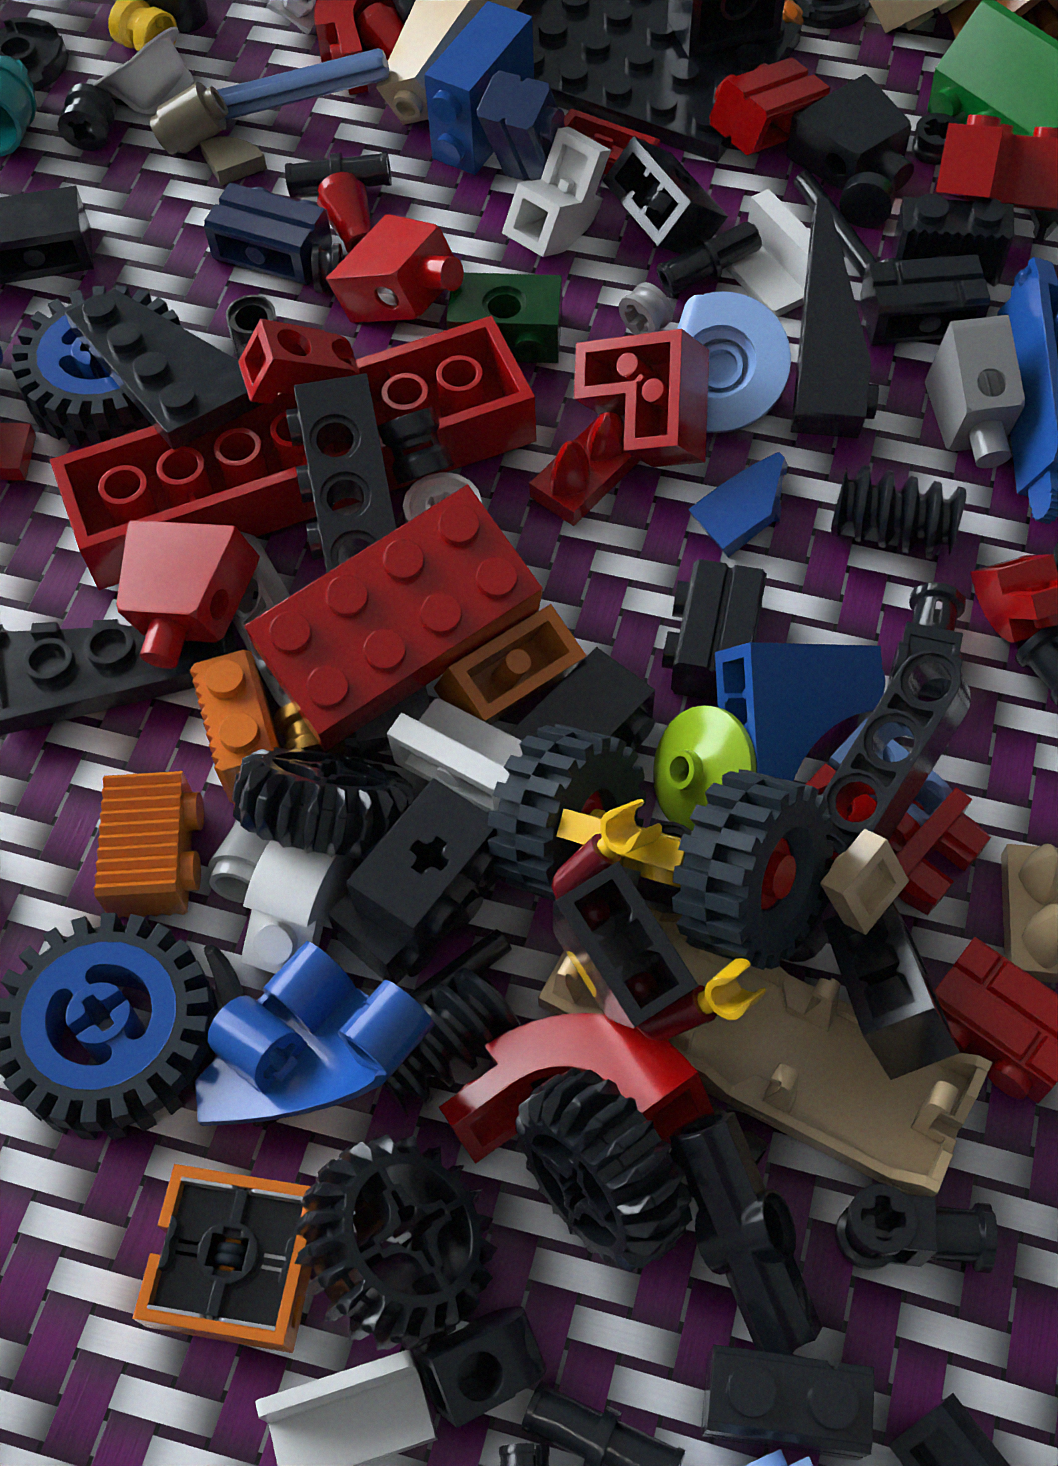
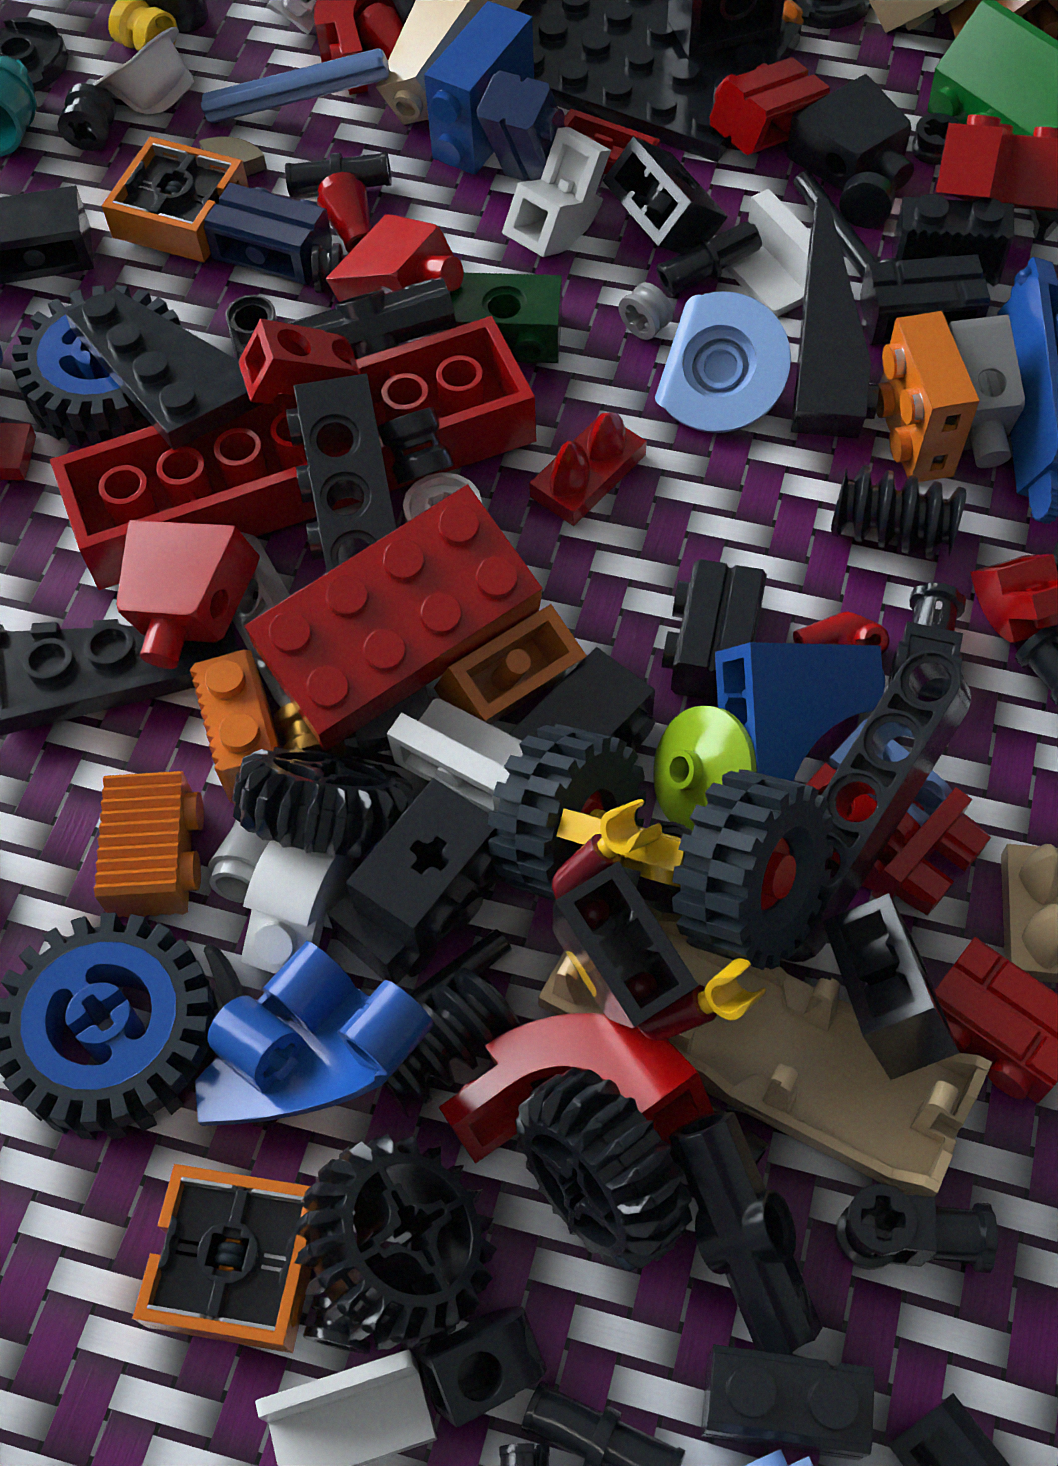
(168, 197): none -> piece
(189, 118): dark tan brick -> none
(333, 1333): none -> black bush
(387, 319): none -> black piece
(657, 385): brick -> none
(743, 504): blue slope -> none
(844, 629): none -> red arm
(864, 881): tan plate -> none
(926, 397): none -> orange piece

